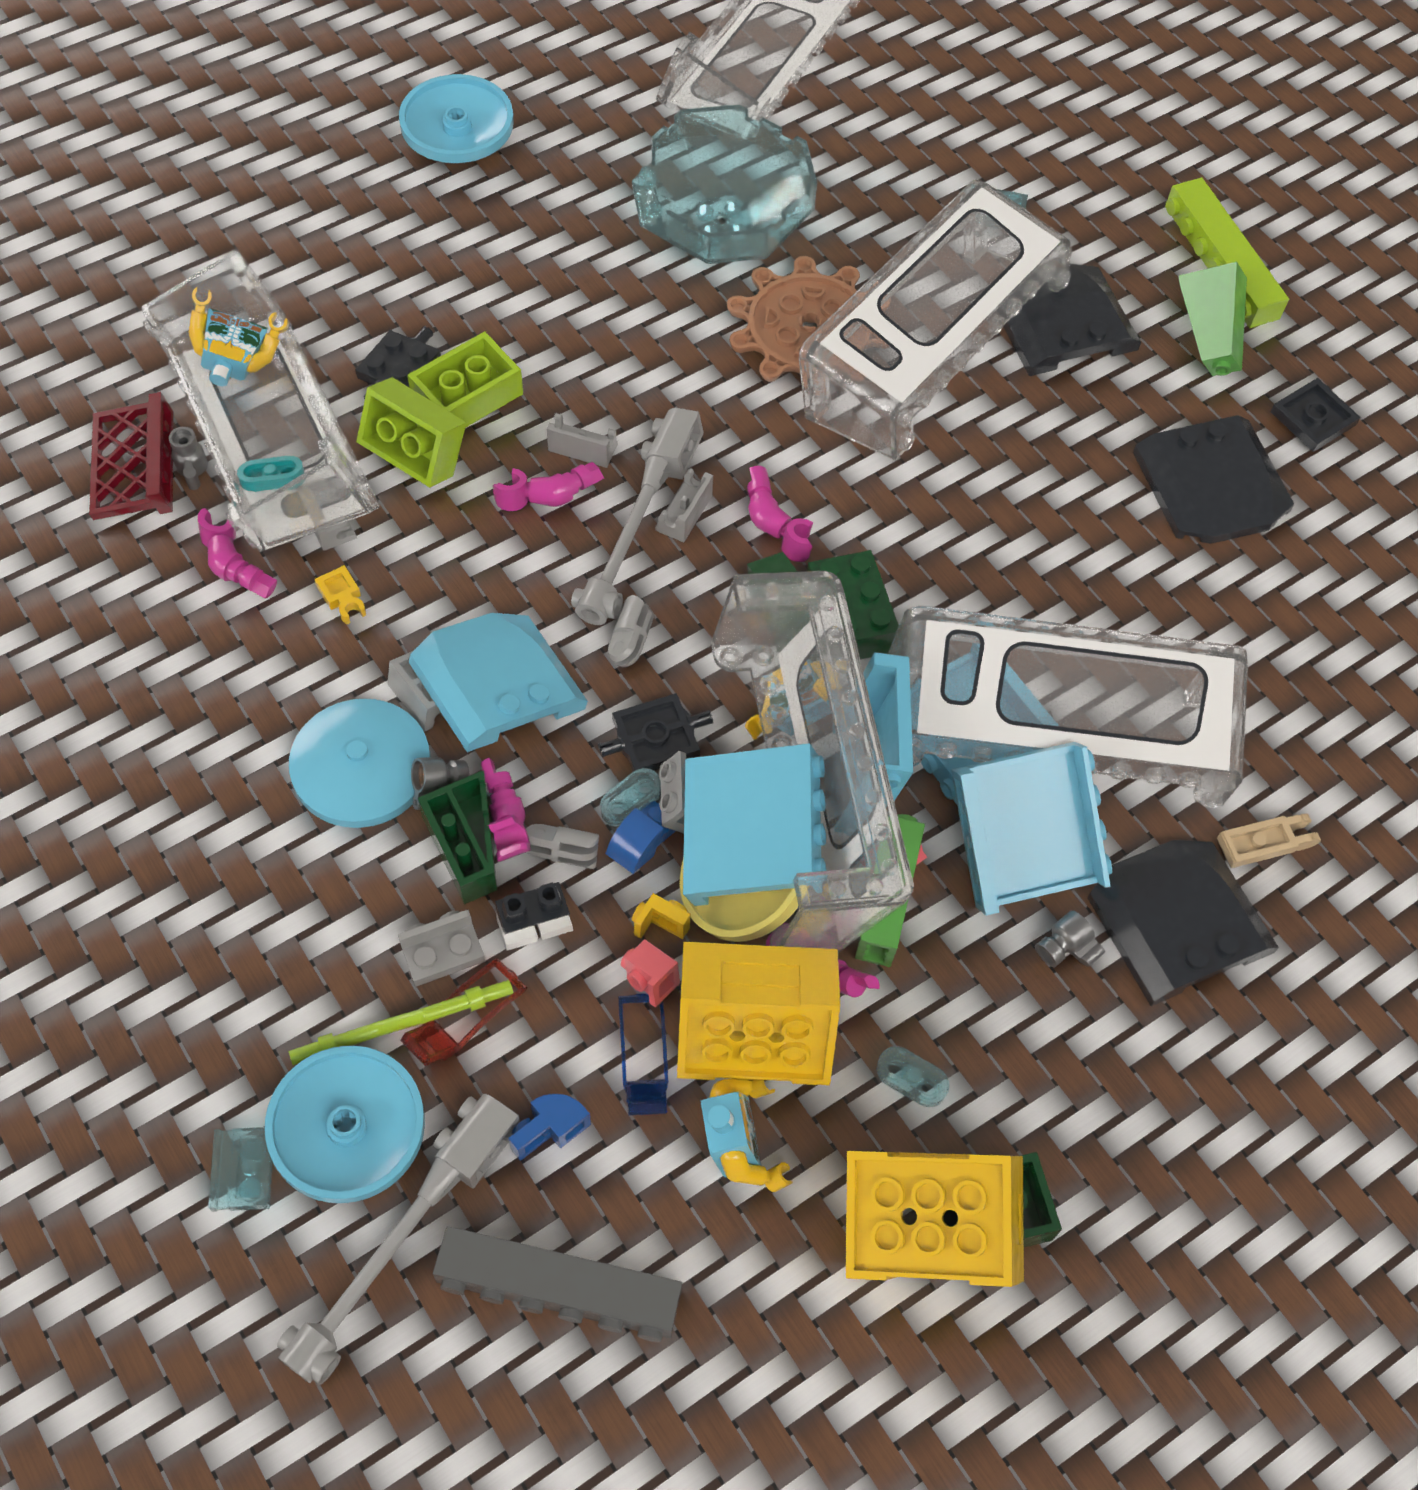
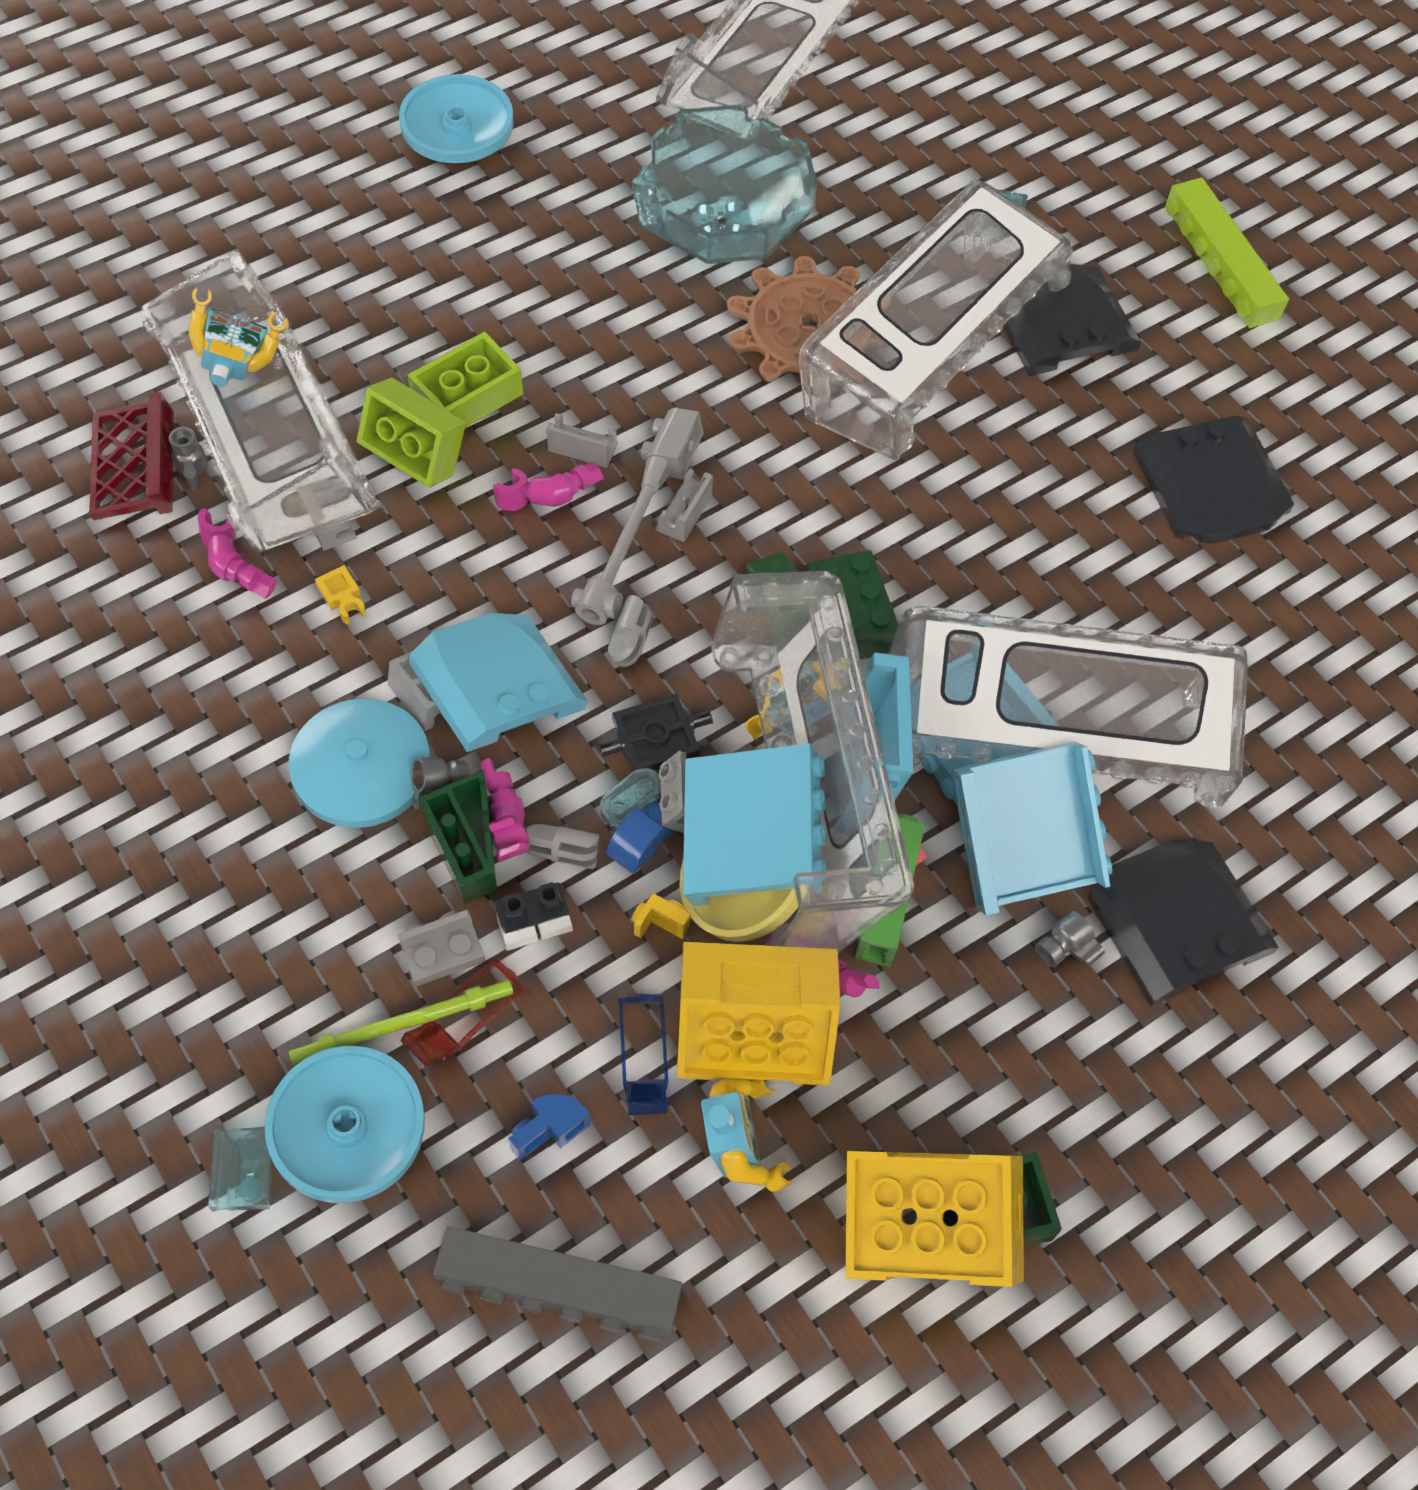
(269, 473): teal plate -> none
(397, 357): black plate -> none
(460, 1156): light grey bar -> none
(651, 971): coral brick -> none
(774, 521): dark pink piece -> none
(913, 1075): clear light blue plate -> none
(1217, 315): slope -> none
(1266, 840): tan hinge -> none
(1315, 414): black plate -> none

